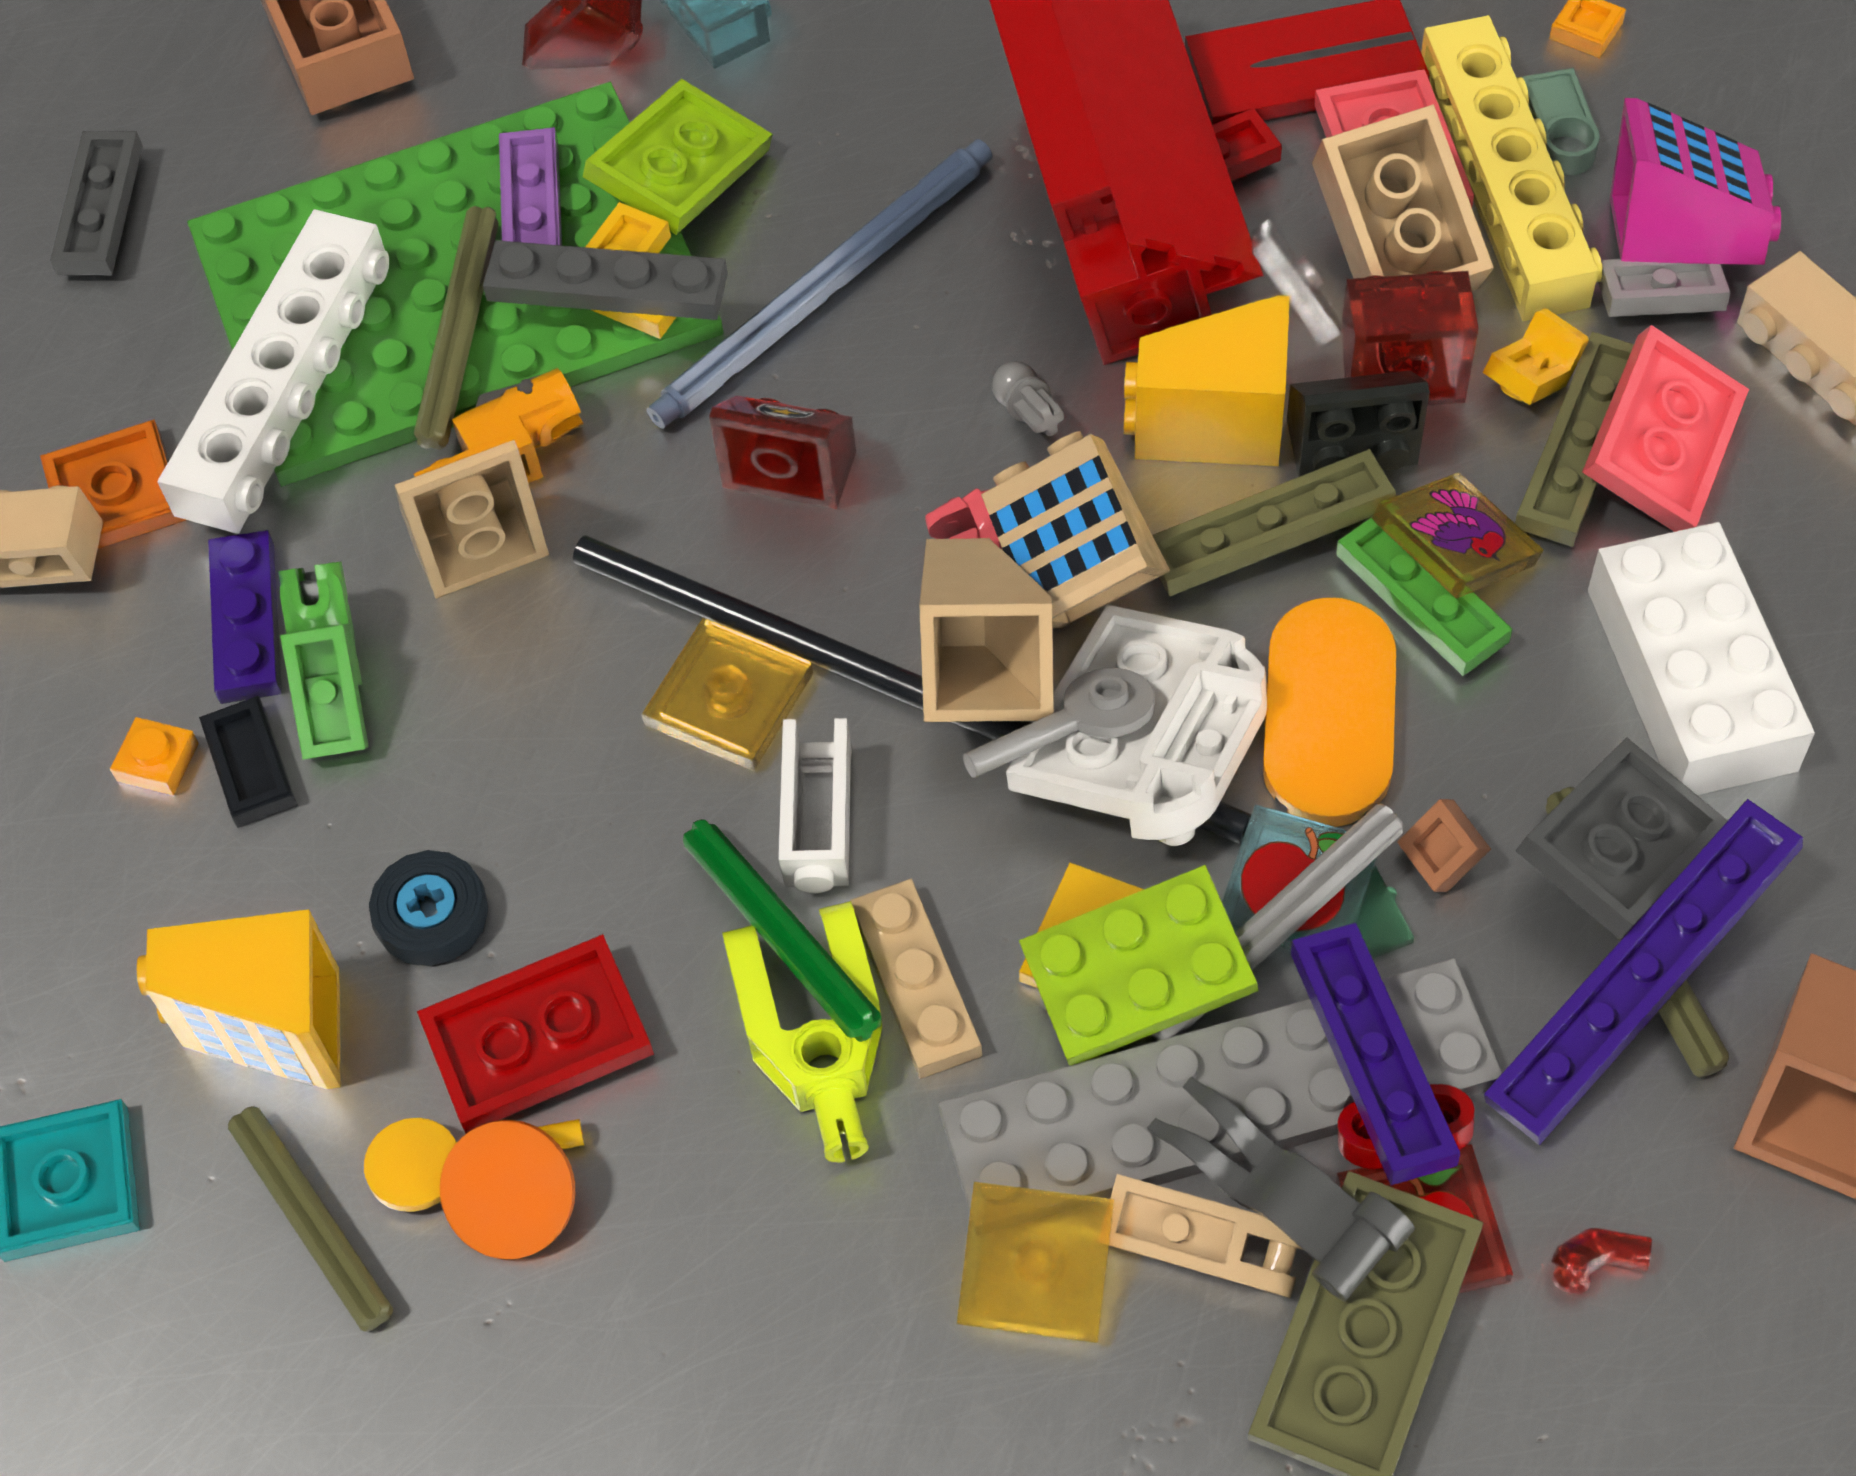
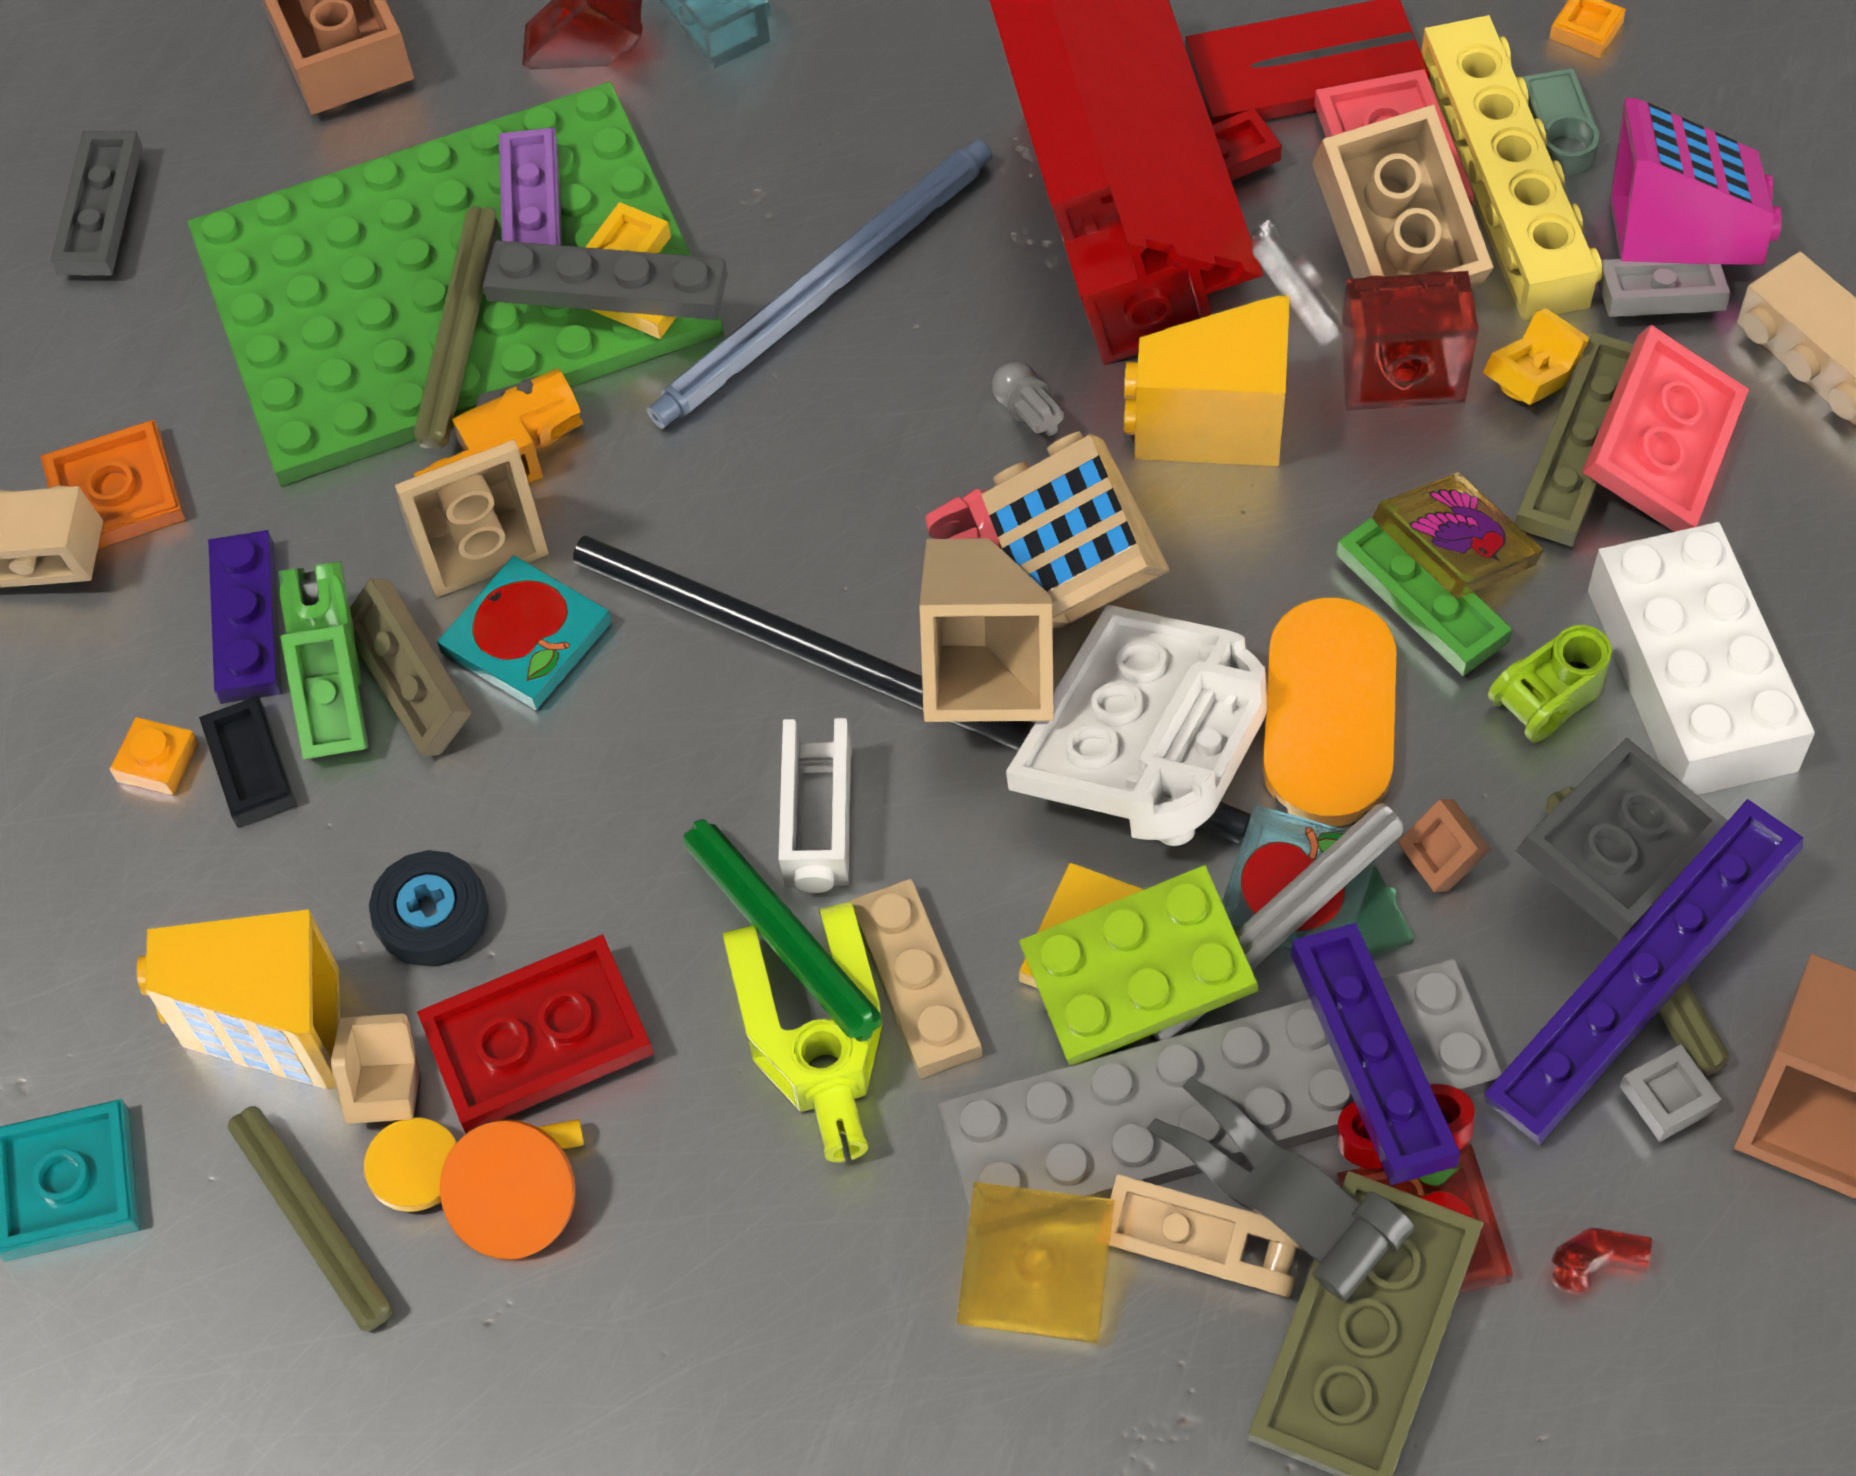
(275, 372): white brick -> none
(375, 1068): none -> tan panel
(407, 668): none -> dark tan plate
(524, 632): none -> tile
(678, 155): lime plate -> none
(728, 694): clear yellow plate -> none
(783, 450): clear red slope -> none
(1096, 703): light grey piece -> none
(1272, 521): olive plate -> none
(1358, 414): pearl dark grey slope -> none
(1546, 689): none -> lime piece
(1670, 1092): none -> light grey plate

